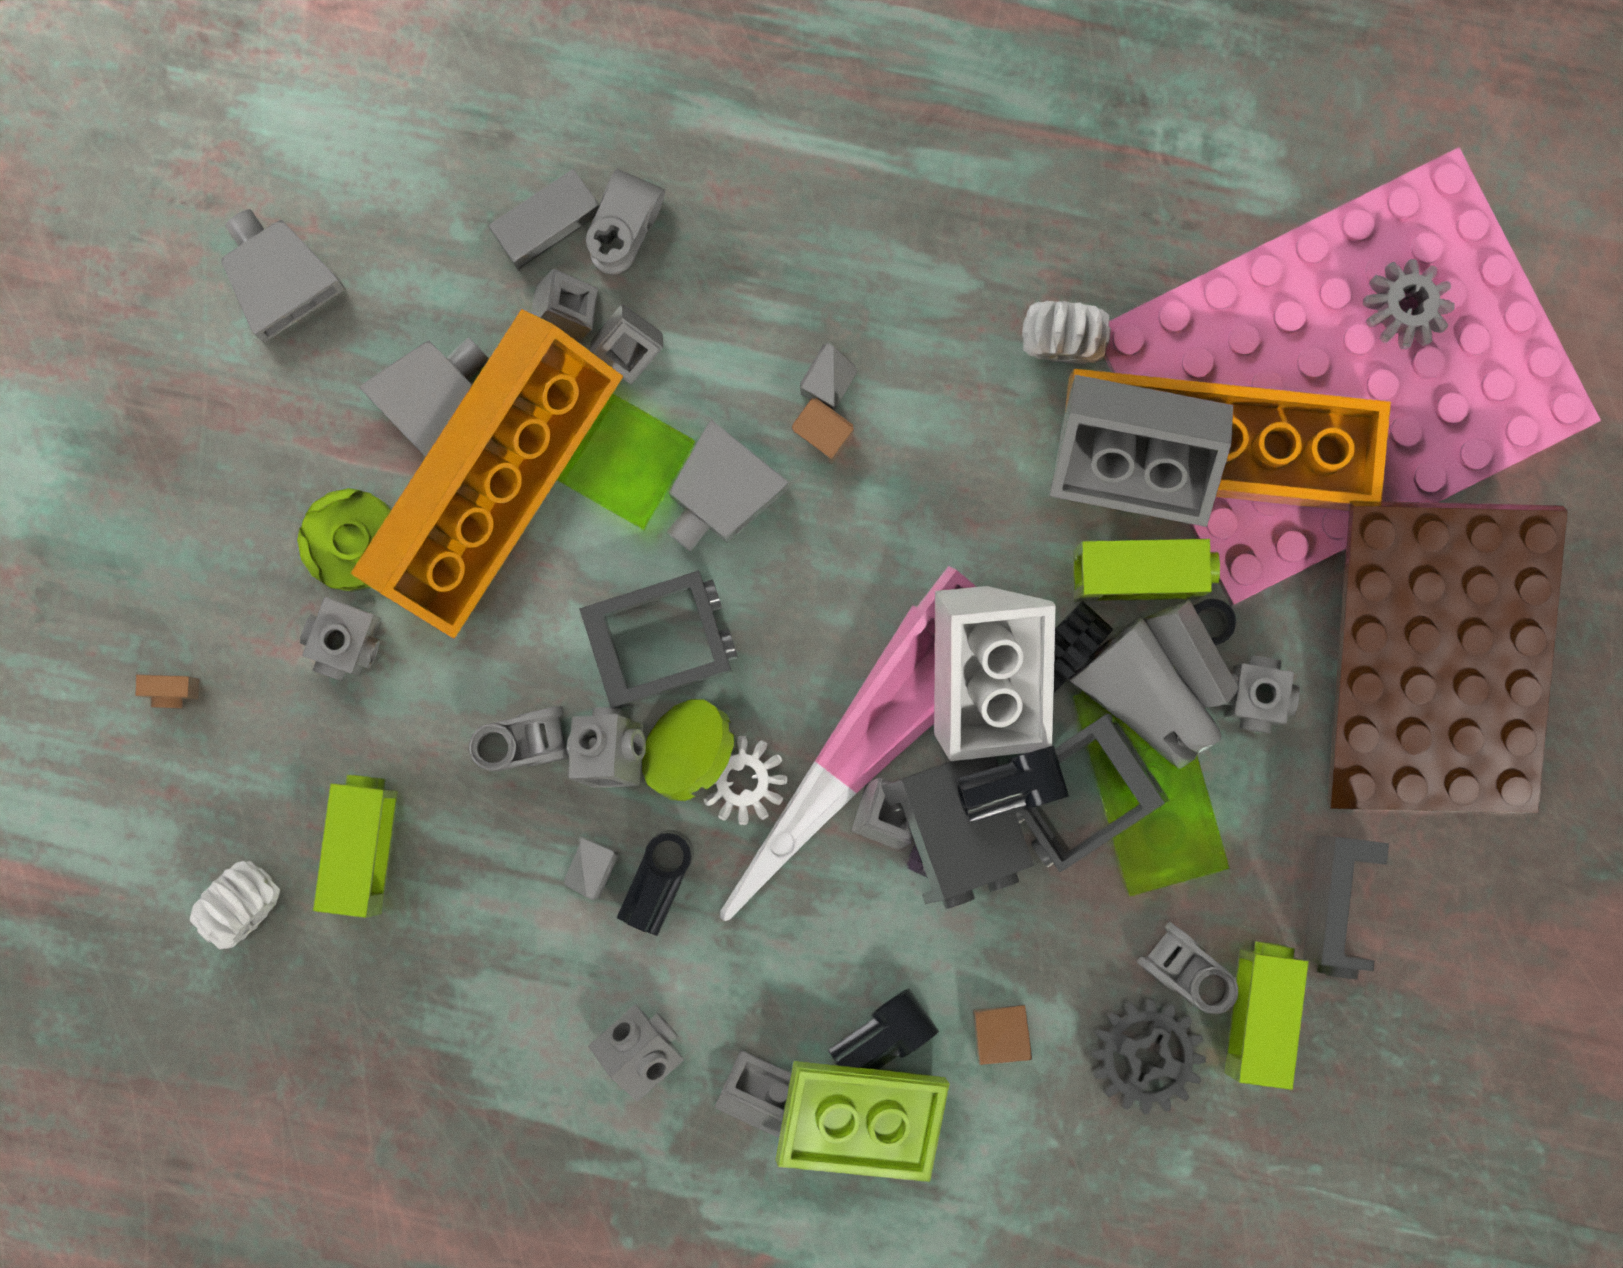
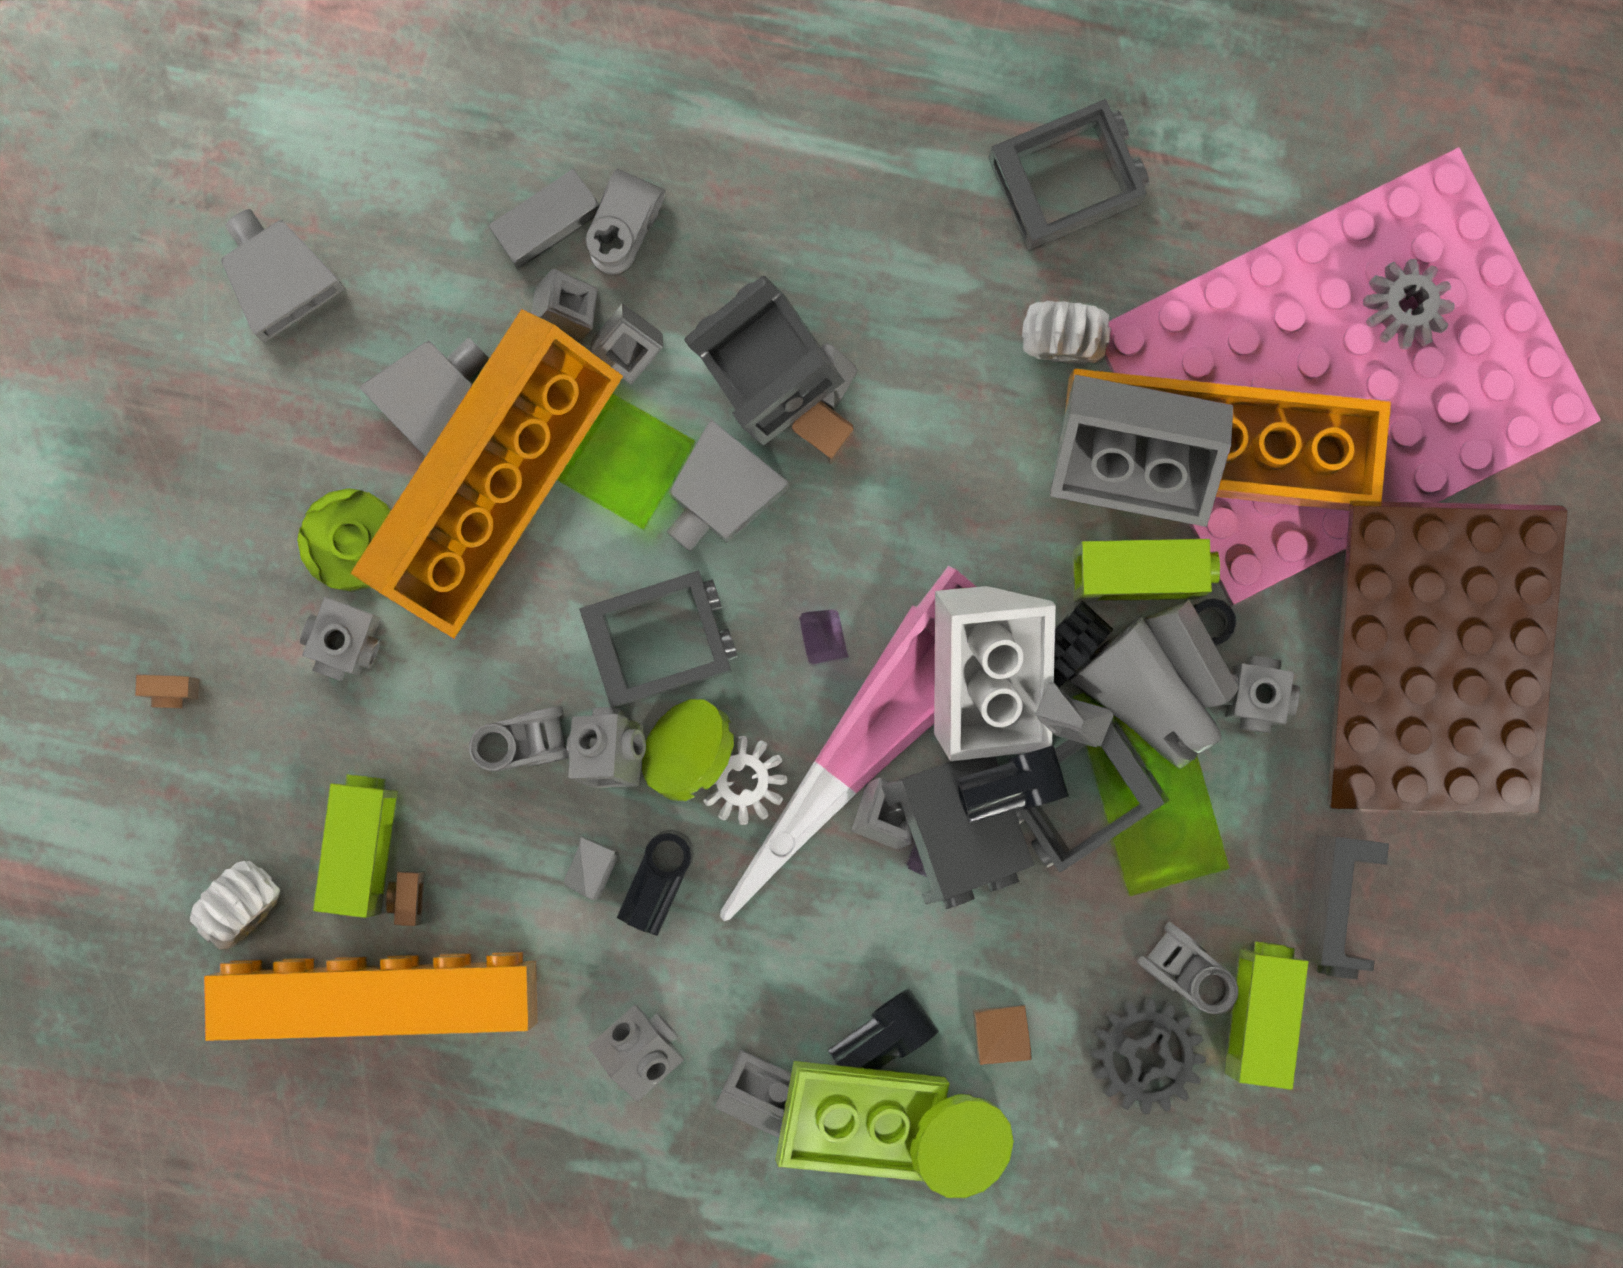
(370, 1000): none -> light orange brick
(406, 898): none -> medium nougat plate
(764, 359): none -> dark grey panel
(823, 637): none -> clear purple slope
(962, 1146): none -> lime tile
(1018, 191): none -> dark grey window
(1073, 718): none -> light grey slope

